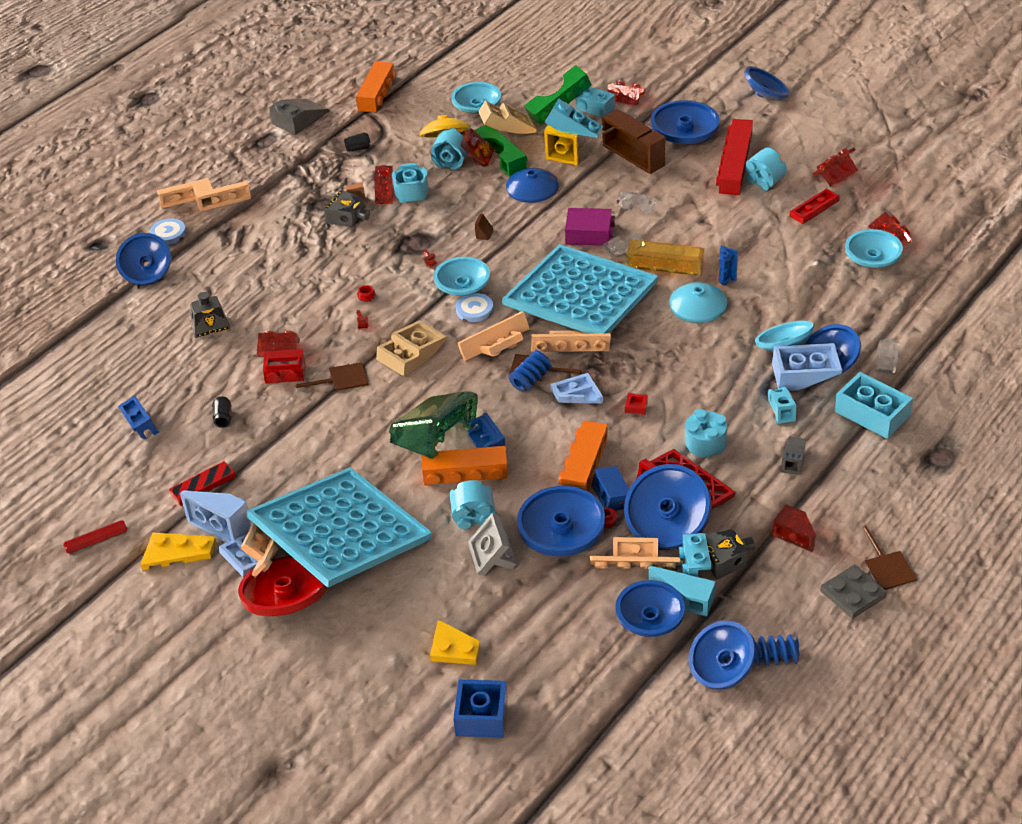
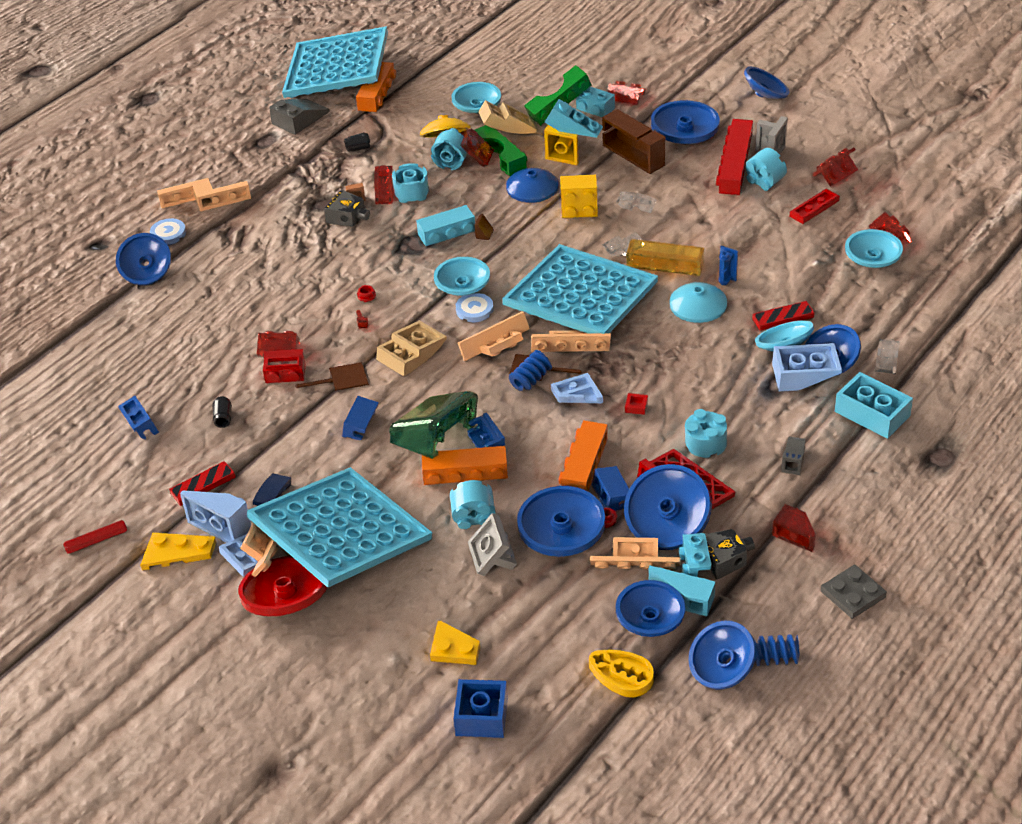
(207, 315): dark grey torso -> none
(272, 488): none -> dark blue slope
(335, 62): none -> medium azure plate
(359, 417): none -> blue hinge
(429, 259): clear red hand -> none
(446, 225): none -> medium azure brick
(579, 196): none -> yellow brick
(589, 226): magenta brick -> none
(619, 682): none -> yellow piece
(771, 135): none -> light grey bracket
(781, 315): none -> red tile
(782, 405): medium azure leg -> none
(889, 569): reddish brown piece -> none

